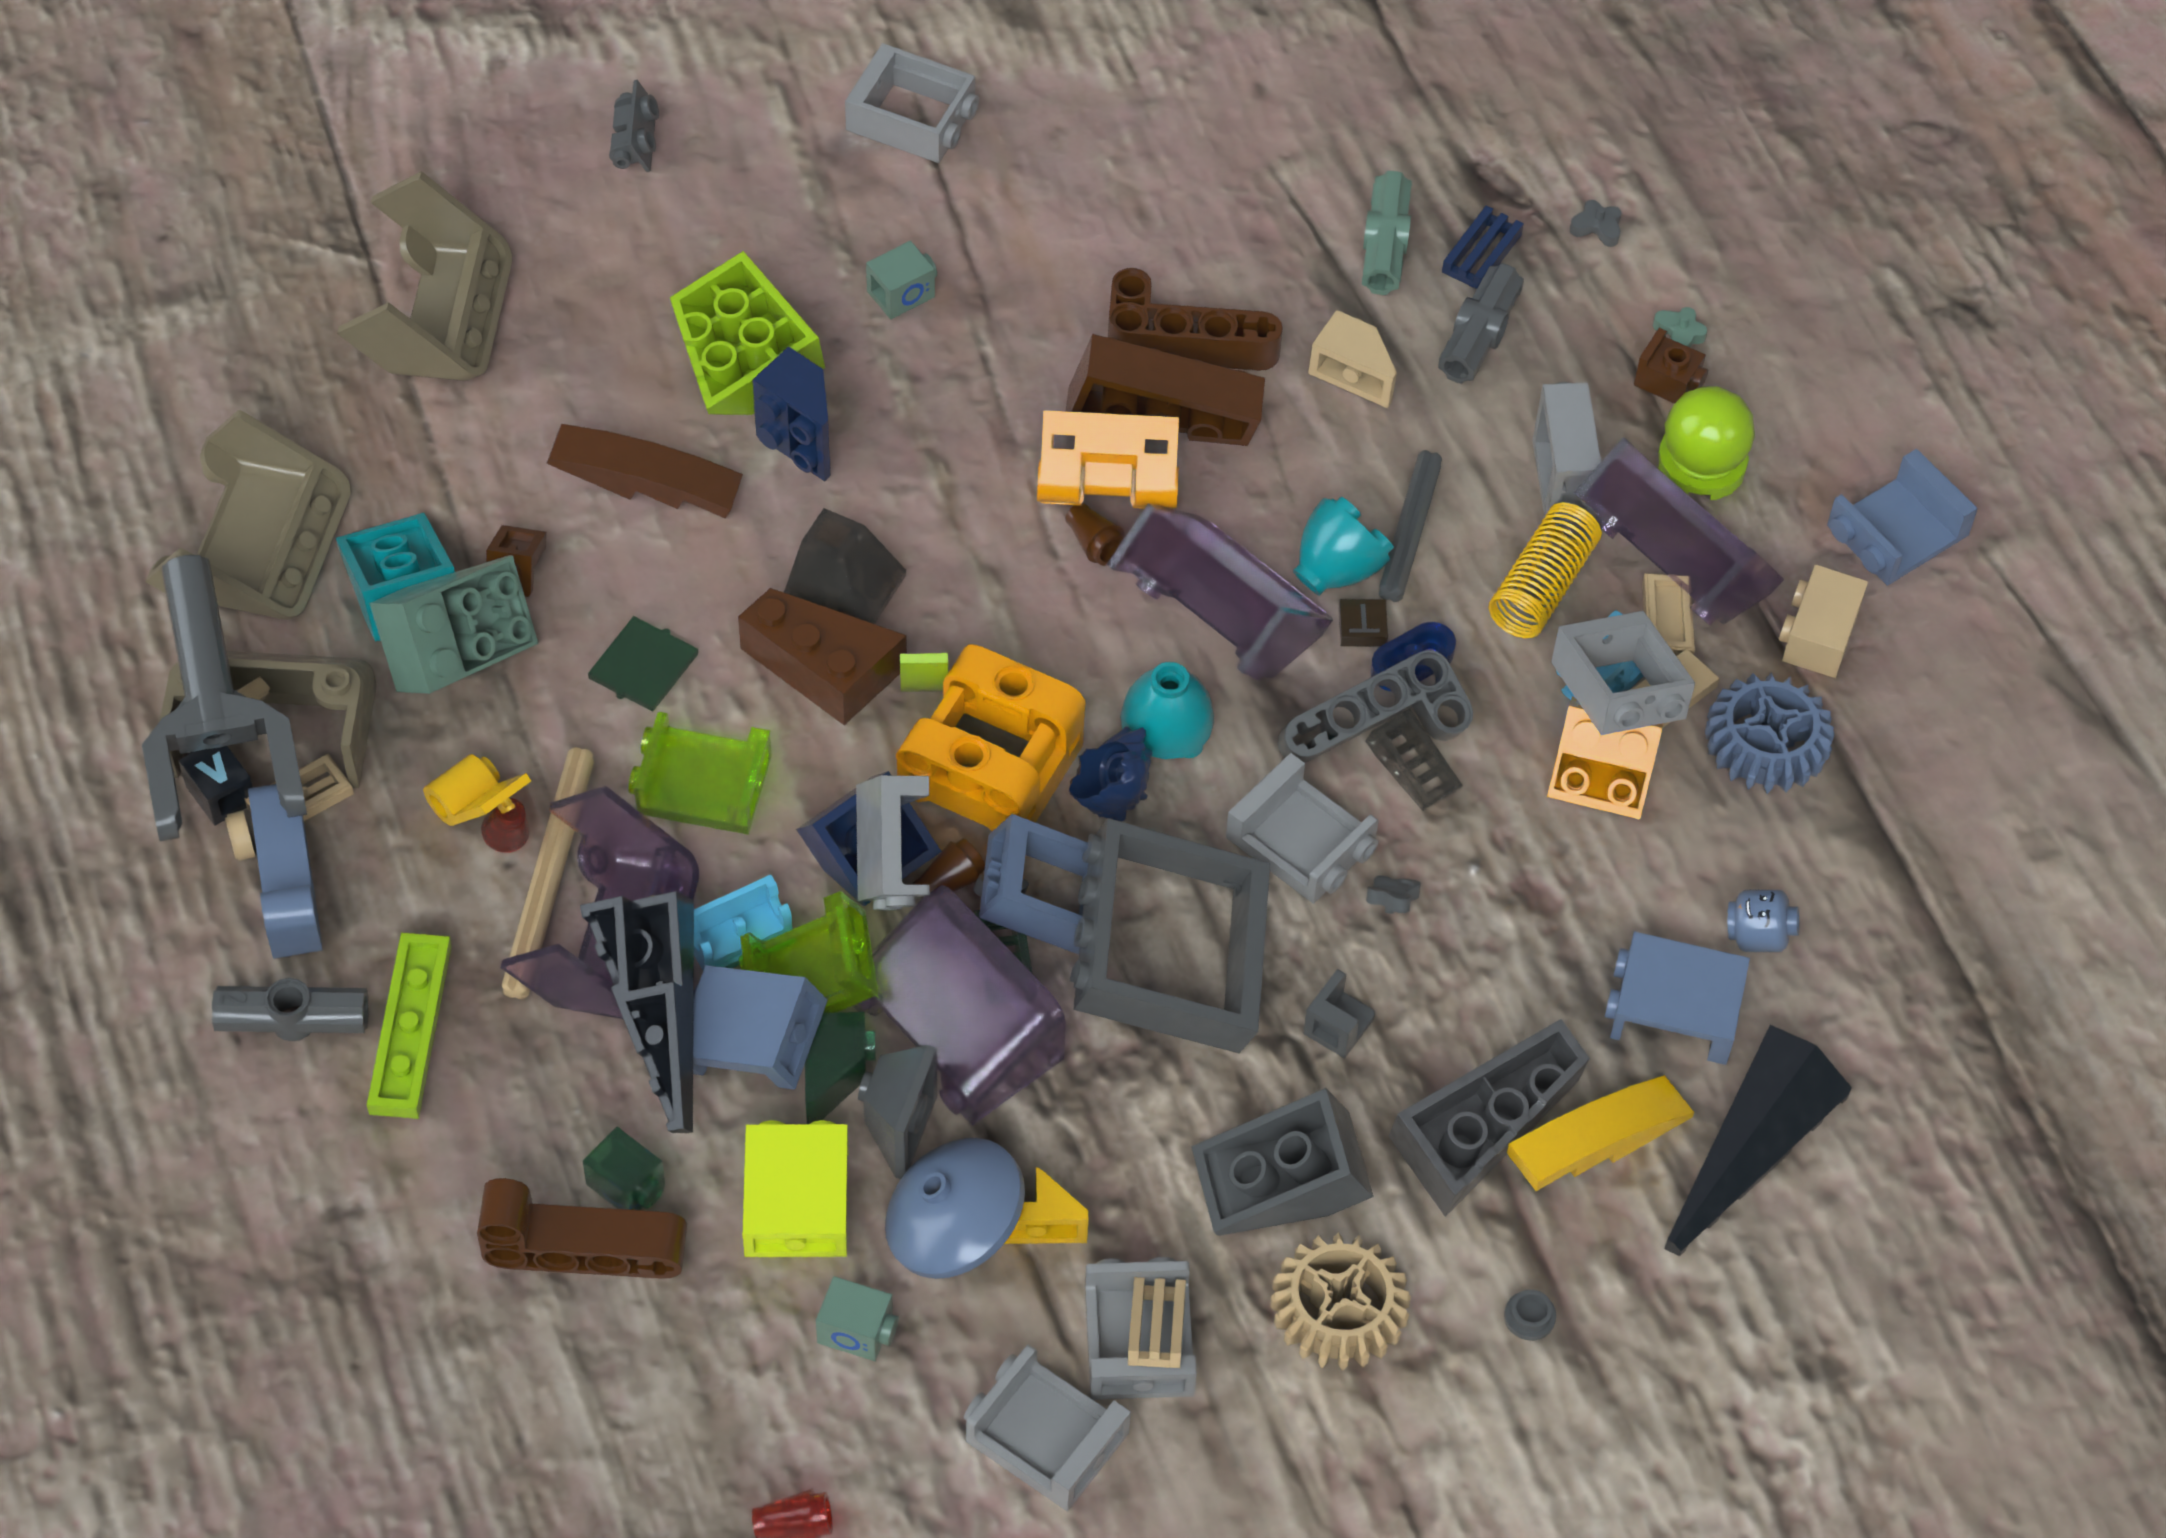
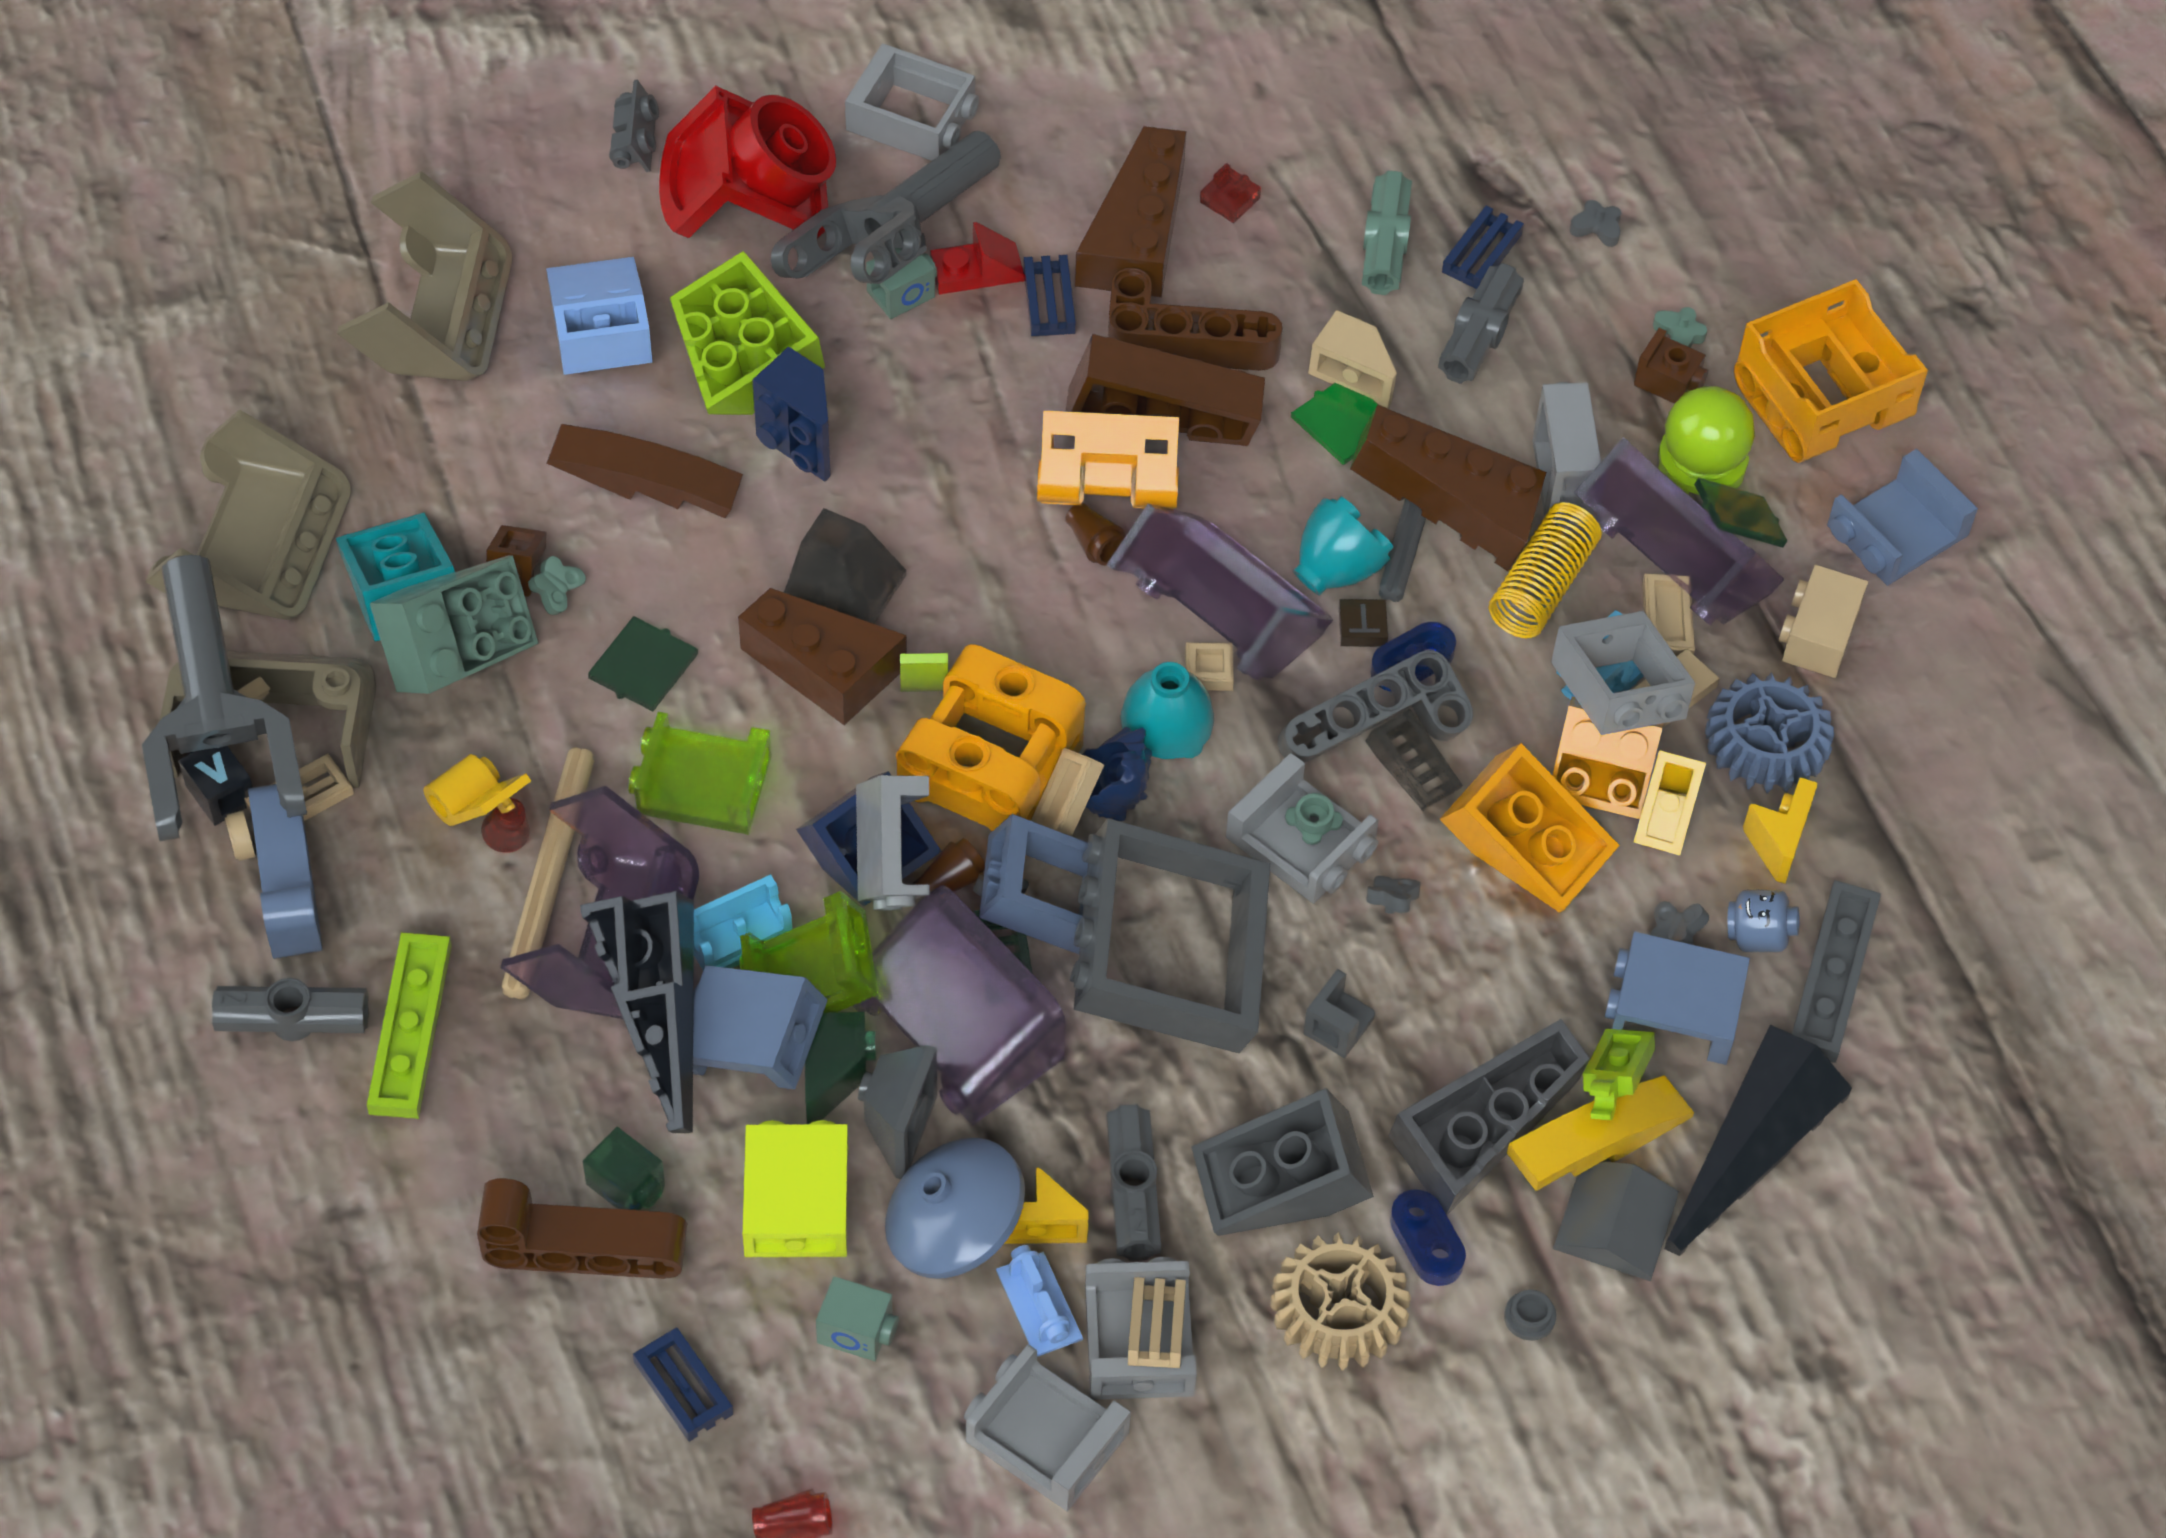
(554, 583): none -> sand green piece
(599, 315): none -> light blue slope
(705, 1418): none -> dark blue tile
(749, 153): none -> red piece
(890, 219): none -> dark grey piece
(985, 263): none -> red slope
(1038, 1301): none -> light blue hinge
(1046, 268): none -> dark blue tile
(1067, 792): none -> tan tile
(1133, 1206): none -> dark grey piece
(1137, 214): none -> reddish brown wedge
(1211, 664): none -> tan tile
(1230, 193): none -> clear red tile
(1318, 806): none -> sand green plate
(1336, 419): none -> green piece
(1425, 1234): none -> clear blue plate
(1452, 481): none -> reddish brown wedge
(1530, 828): none -> light orange slope
(1616, 1068): none -> lime plate
(1617, 1218): none -> dark grey slope
(1669, 802): none -> yellow slope
(1679, 925): none -> dark grey piece
(1740, 512): none -> clear green piece
(1778, 833): none -> yellow slope
(1836, 967): none -> dark grey plate
(1859, 357): none -> light orange piece

